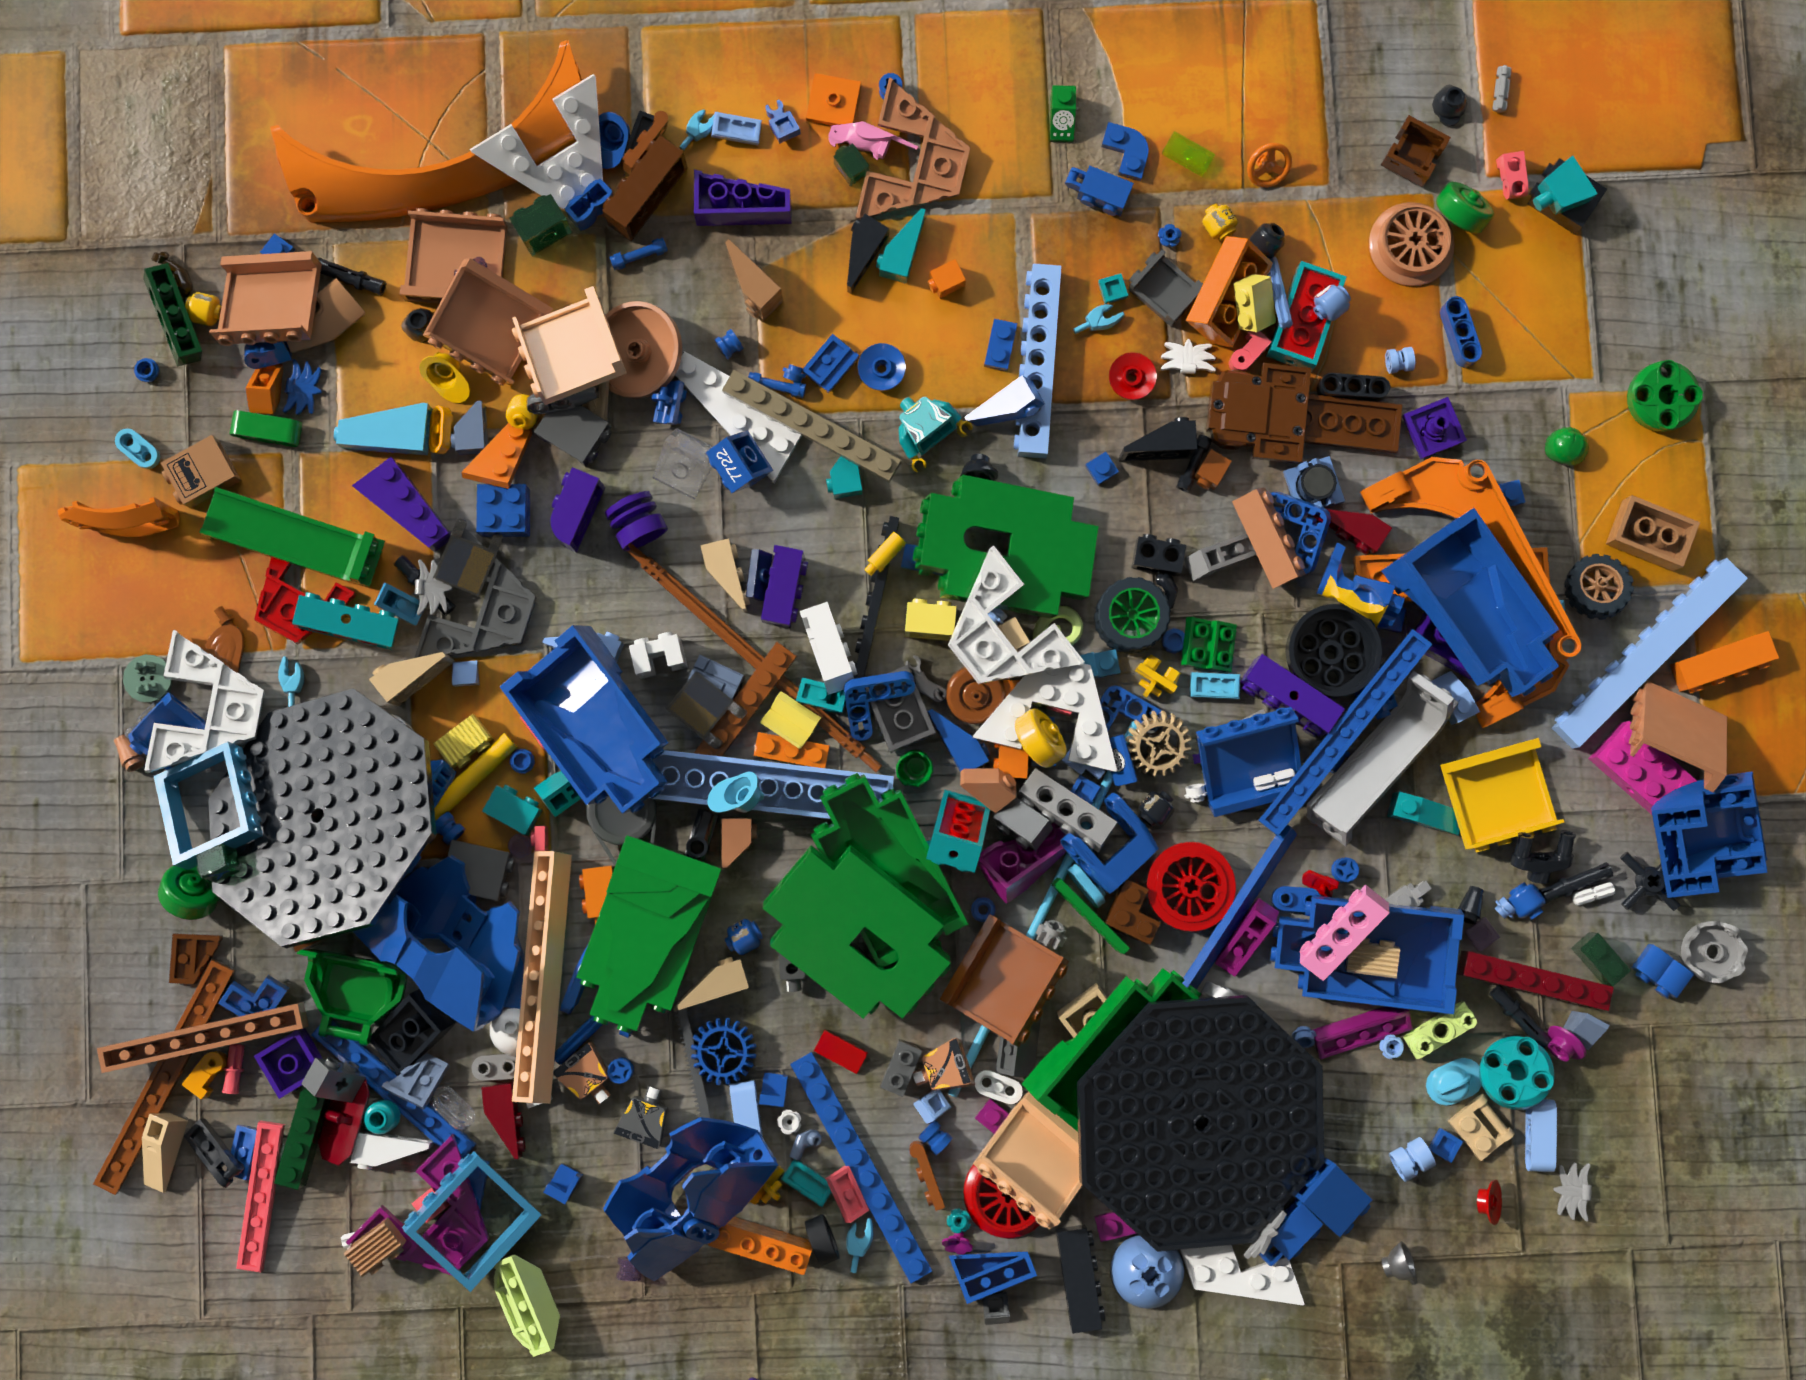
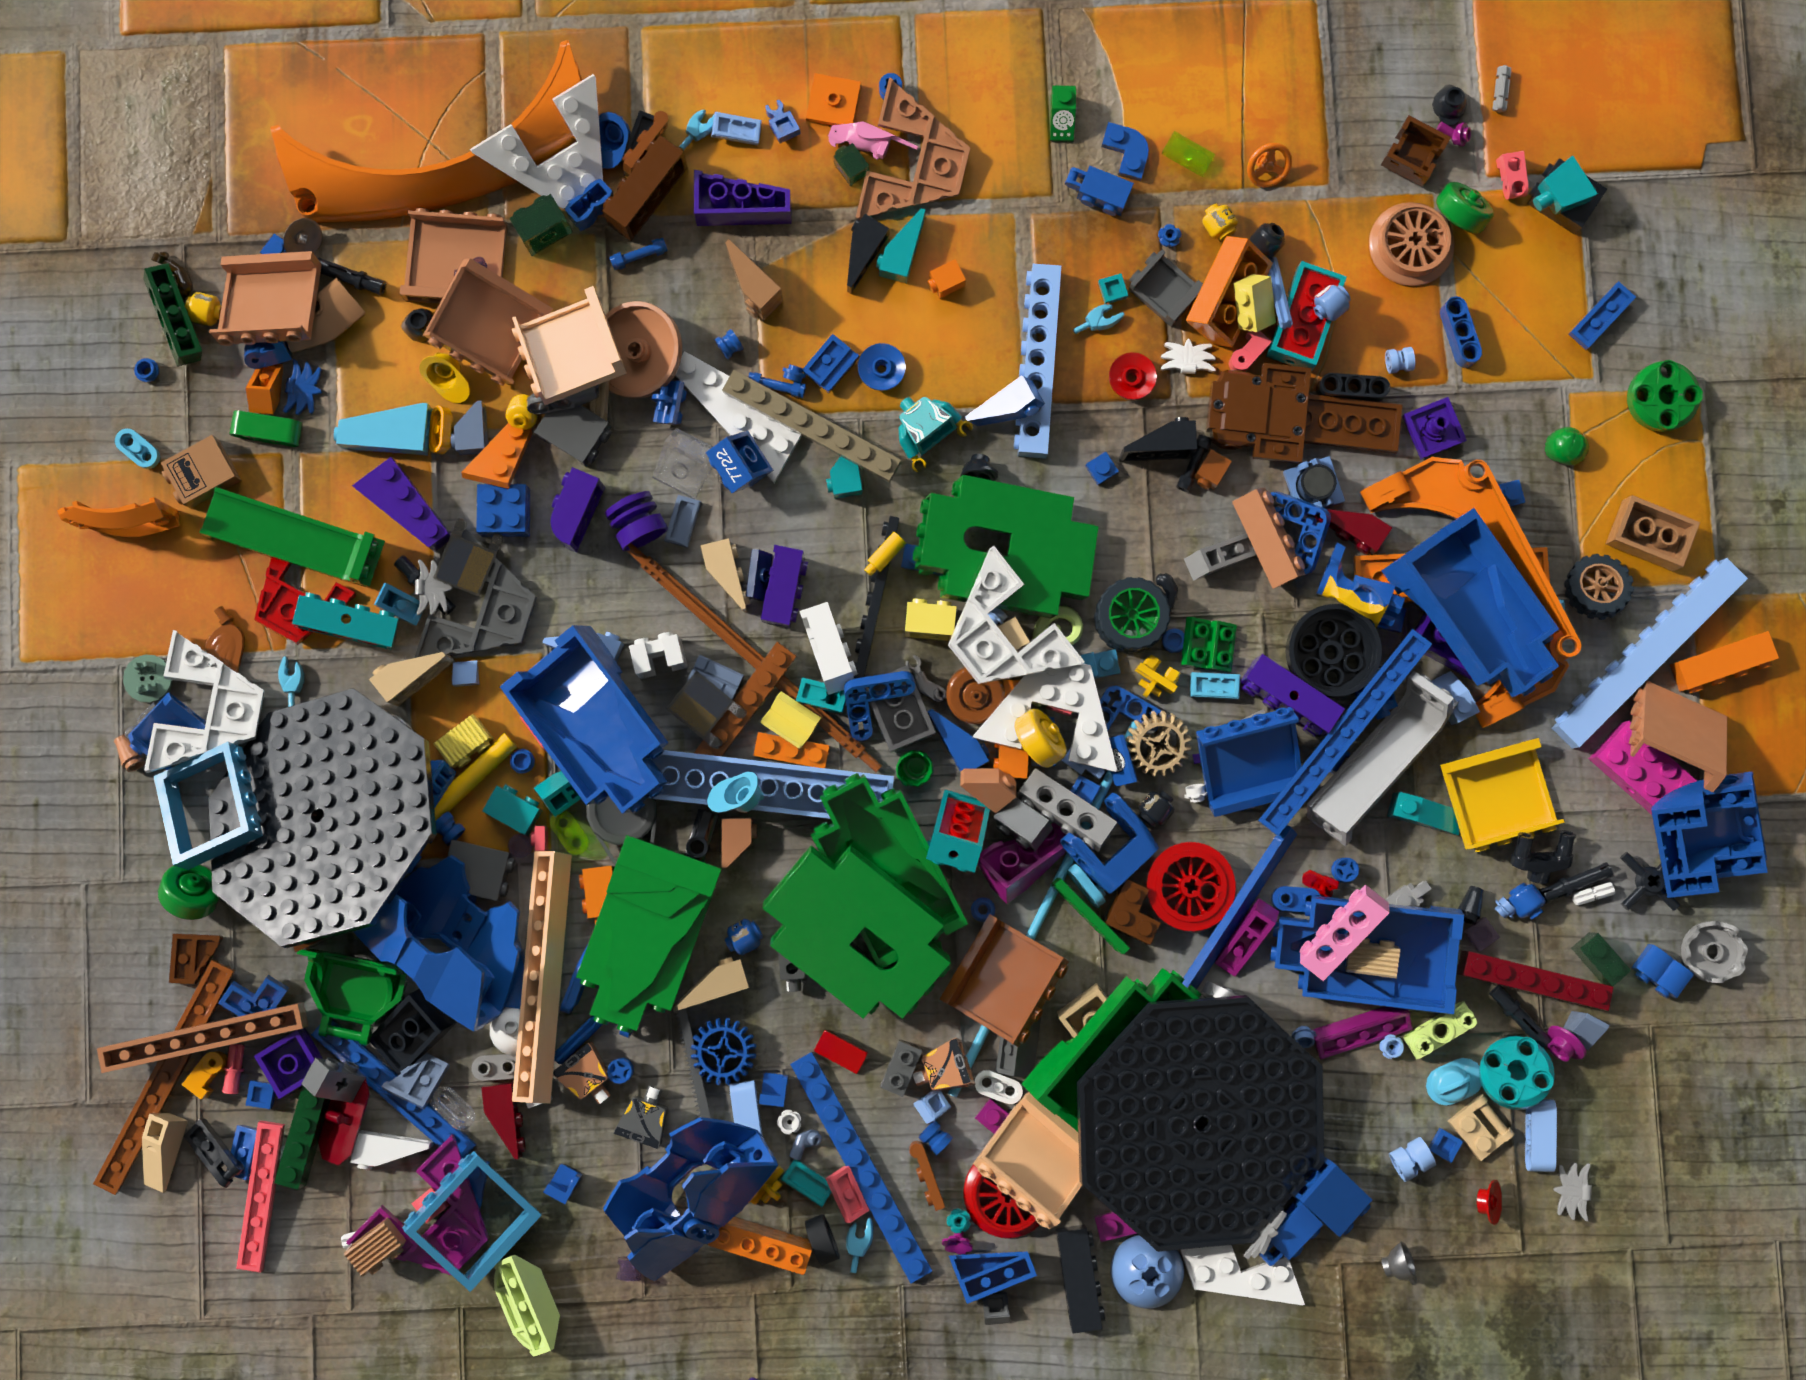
(218, 863): clear green brick -> none
(260, 1094): none -> blue plate
(310, 236): none -> flat silver piece
(382, 1117): teal head -> none
(570, 833): none -> clear neon green plate
(682, 521): none -> sand blue tile
(1000, 344): blue plate -> none
(1051, 934): light grey gear -> none
(1158, 562): black brick -> none
(1269, 781): white piece -> none
(1459, 135): none -> magenta plate
(1602, 315): none -> blue plate

